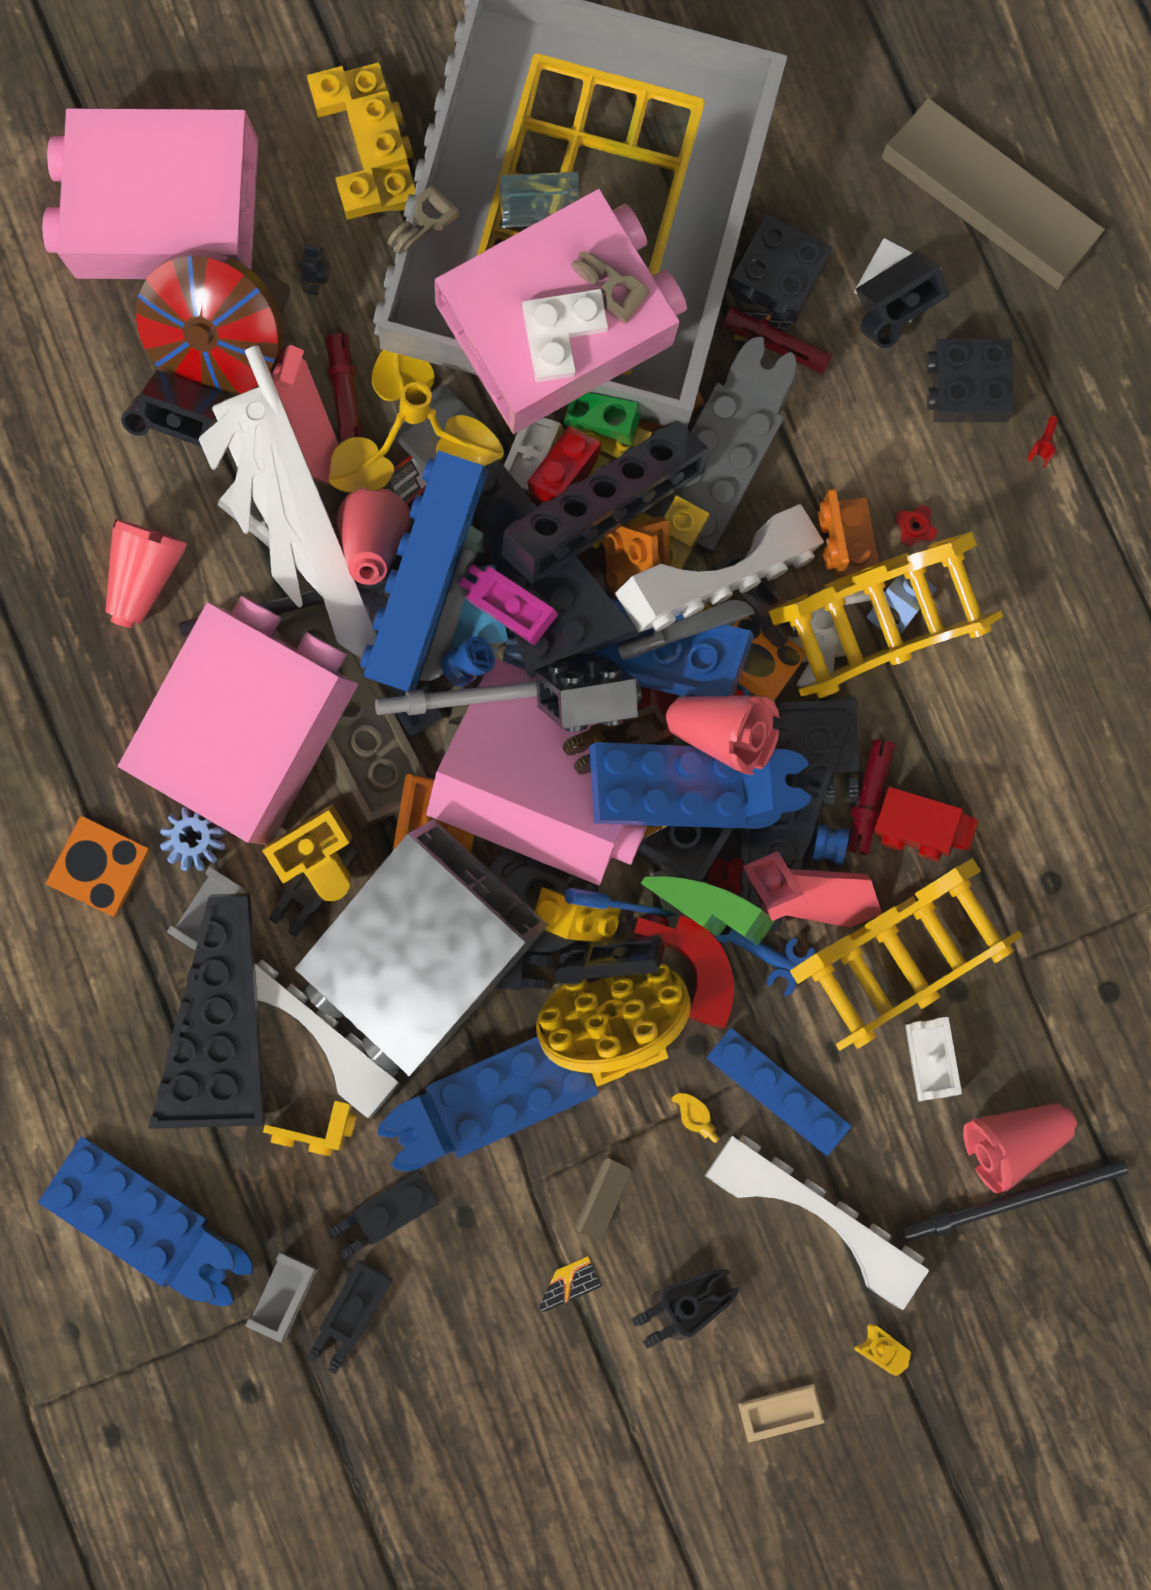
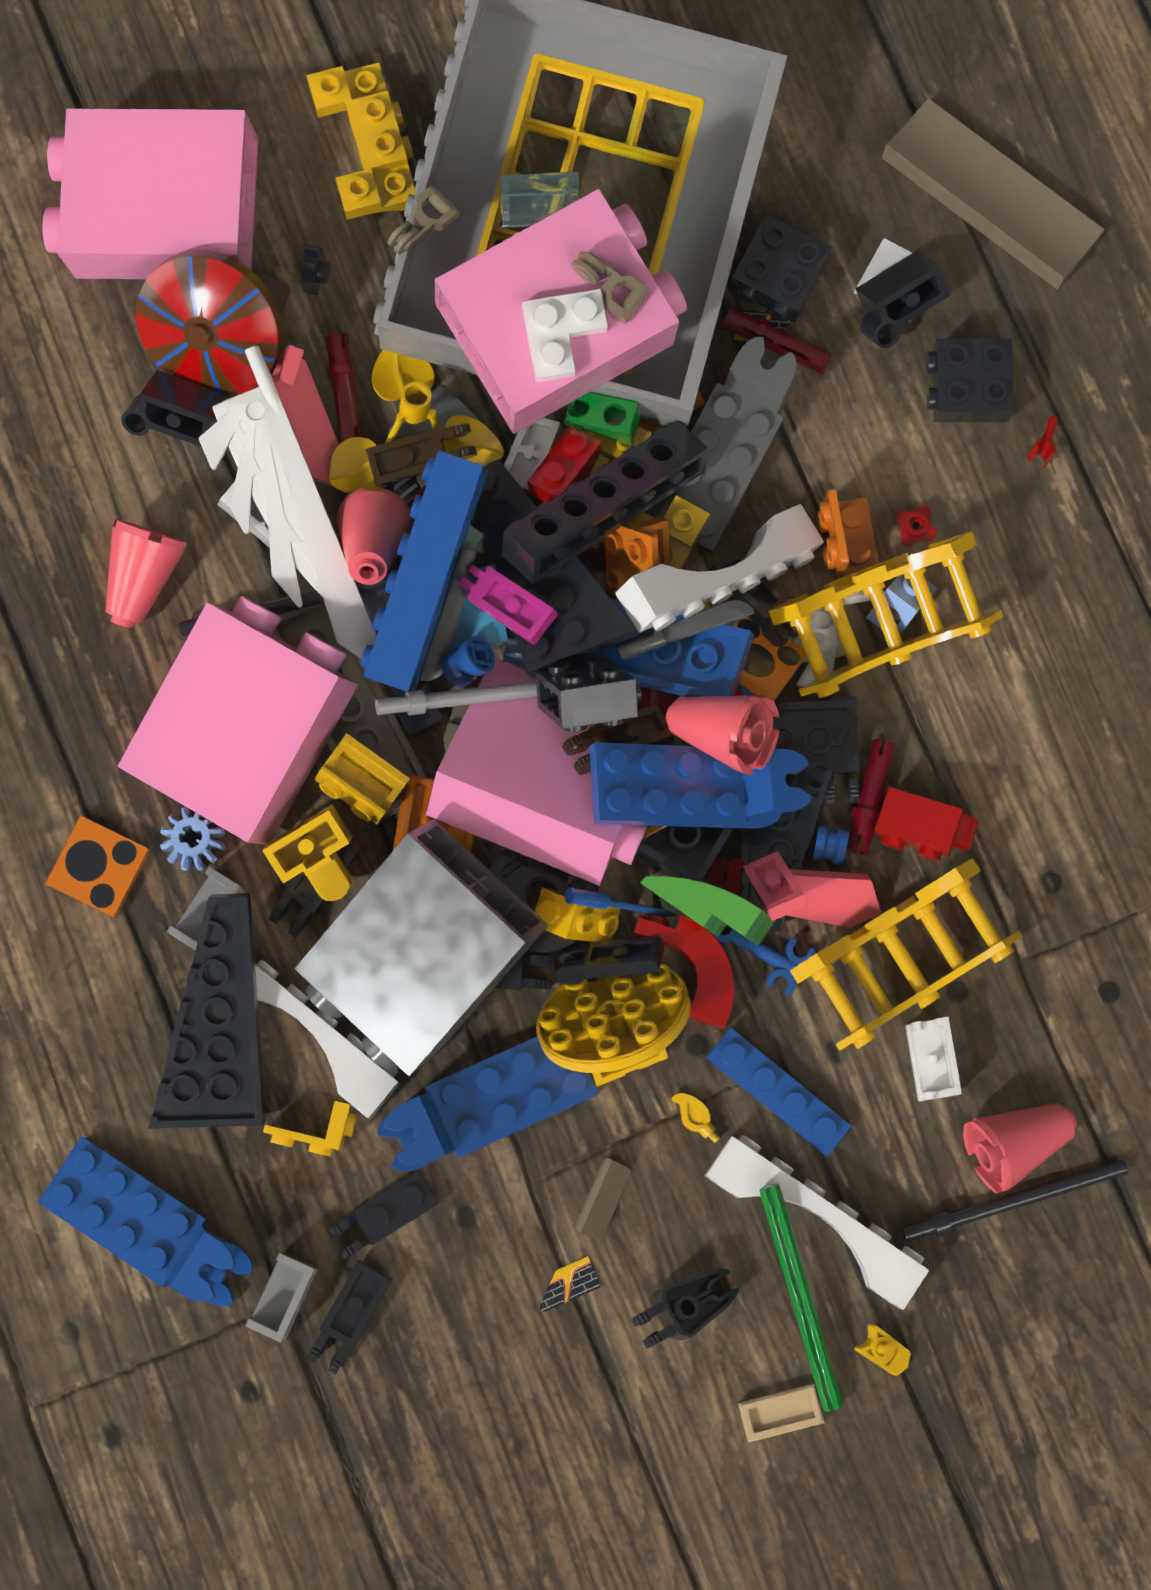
(361, 779): none -> yellow hinge
(409, 455): none -> dark brown hinge
(801, 1297): none -> green axle

